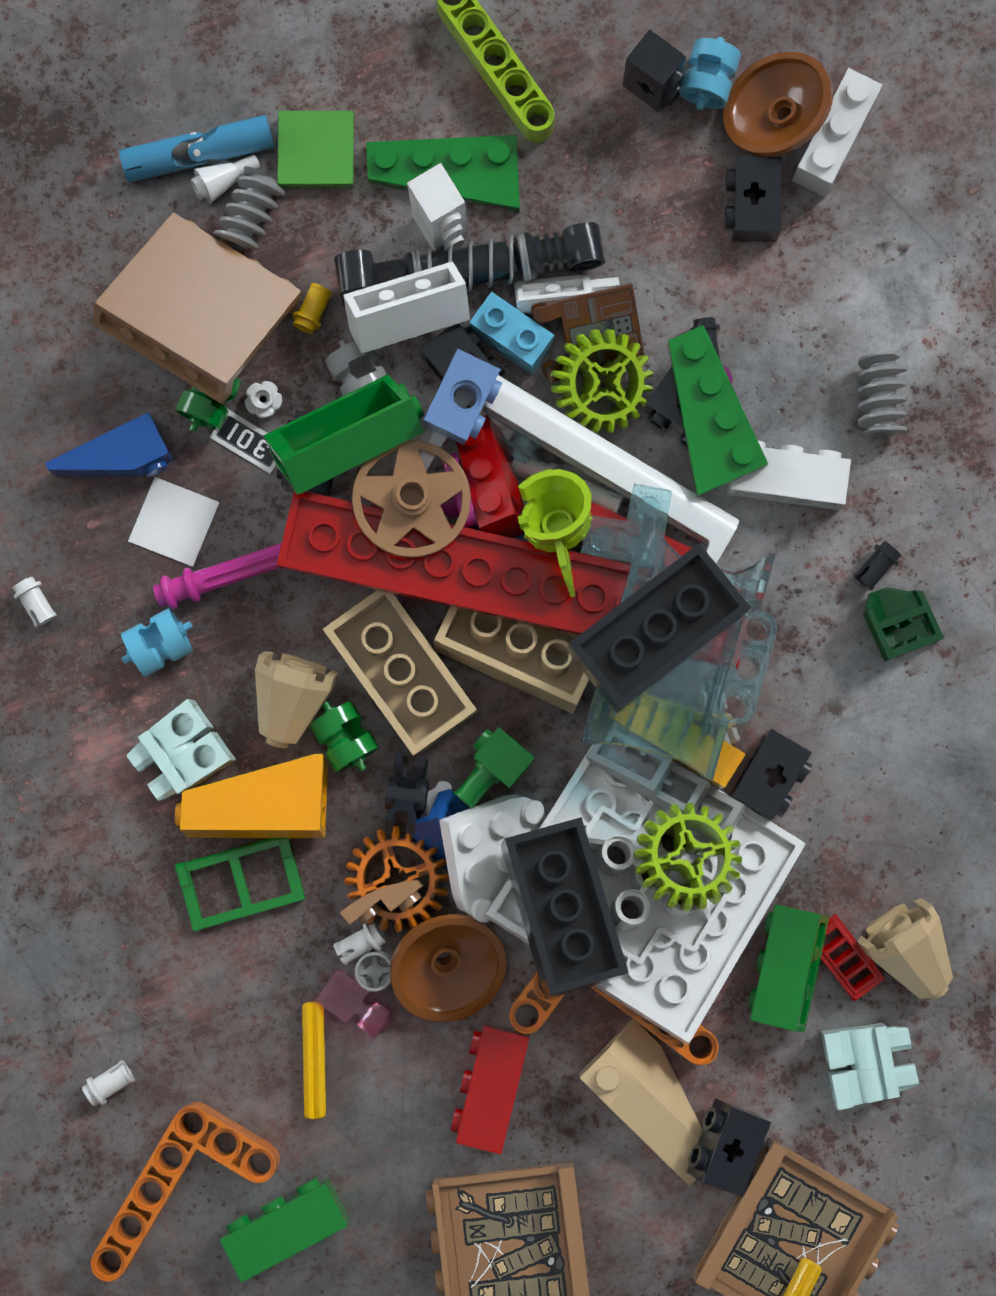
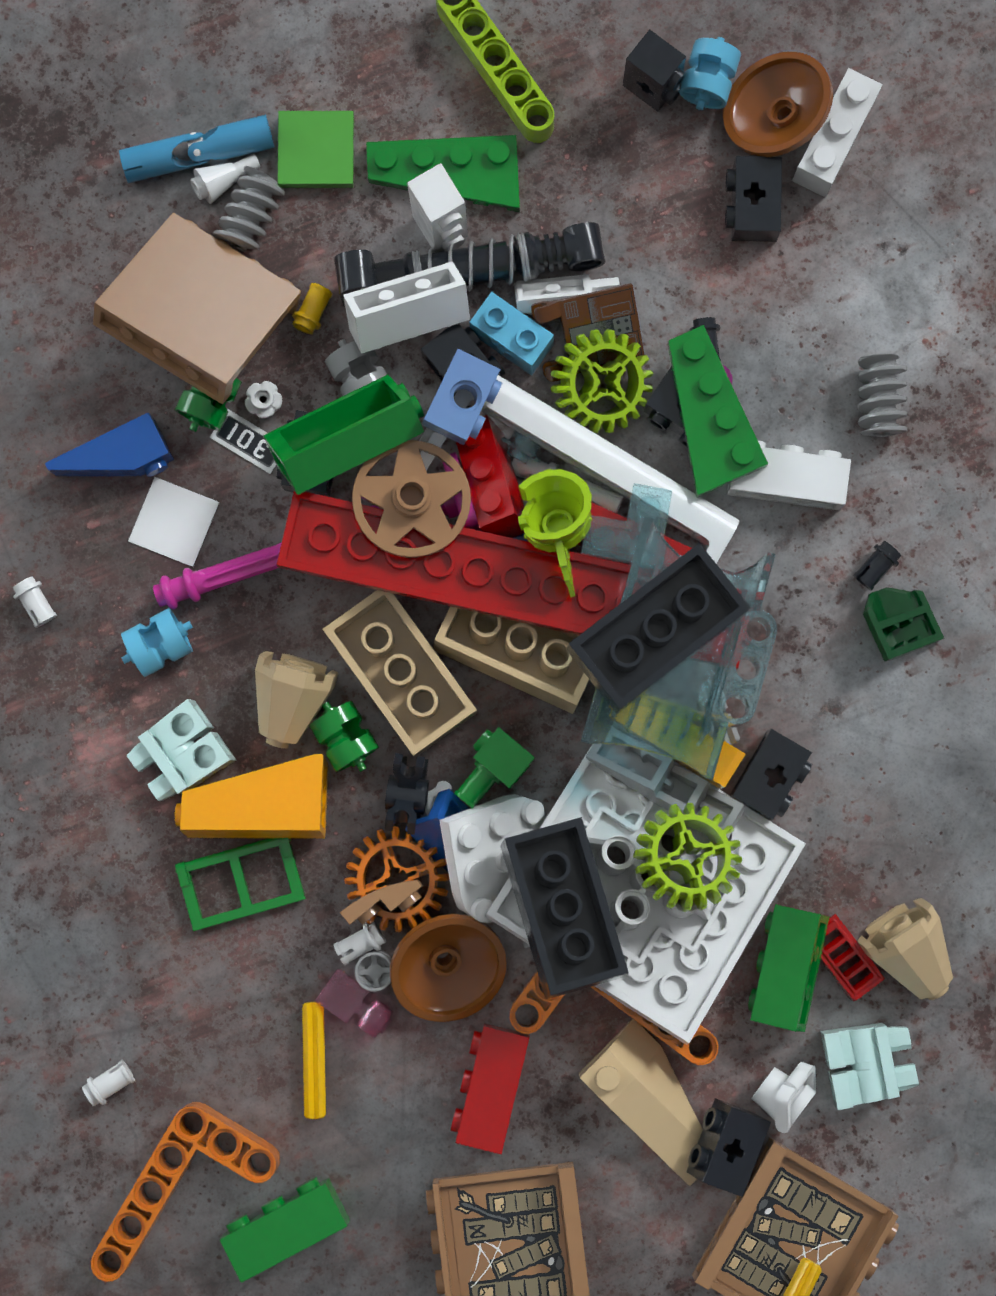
(786, 1096): none -> white piece

